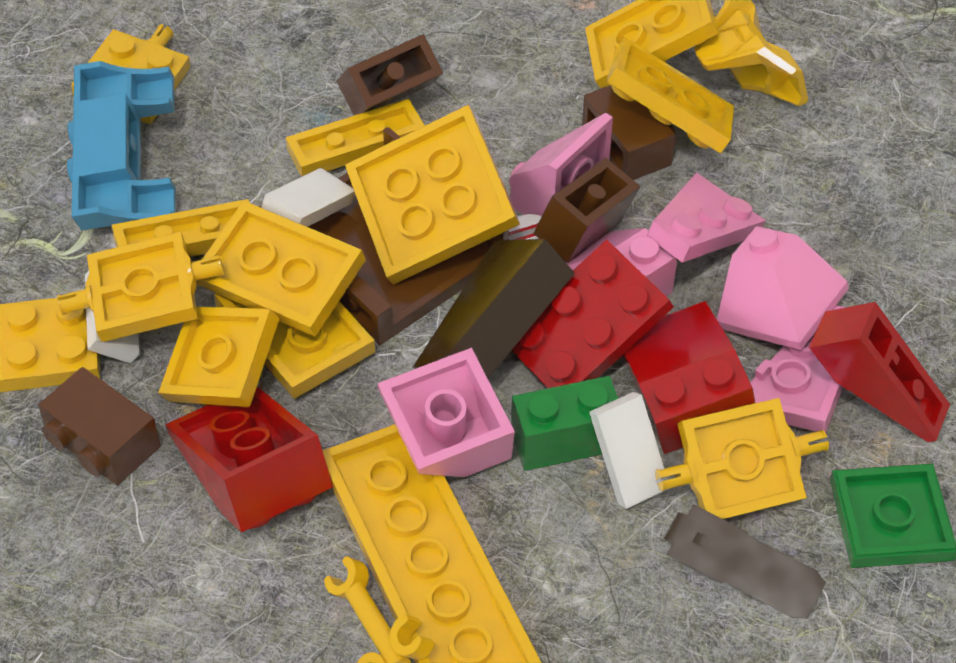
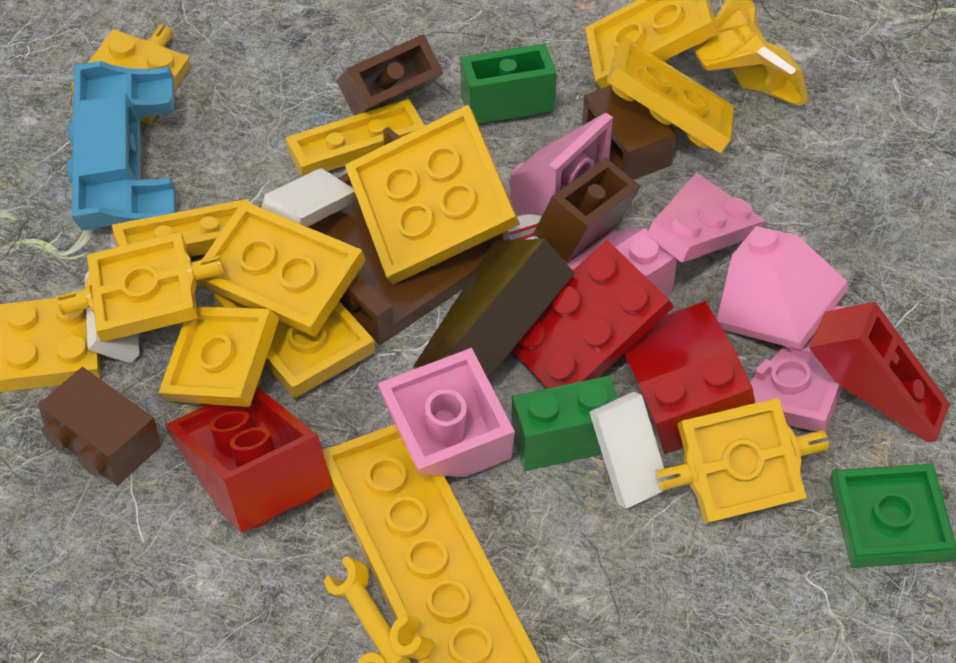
(508, 83): none -> green brick
(743, 562): piece -> none

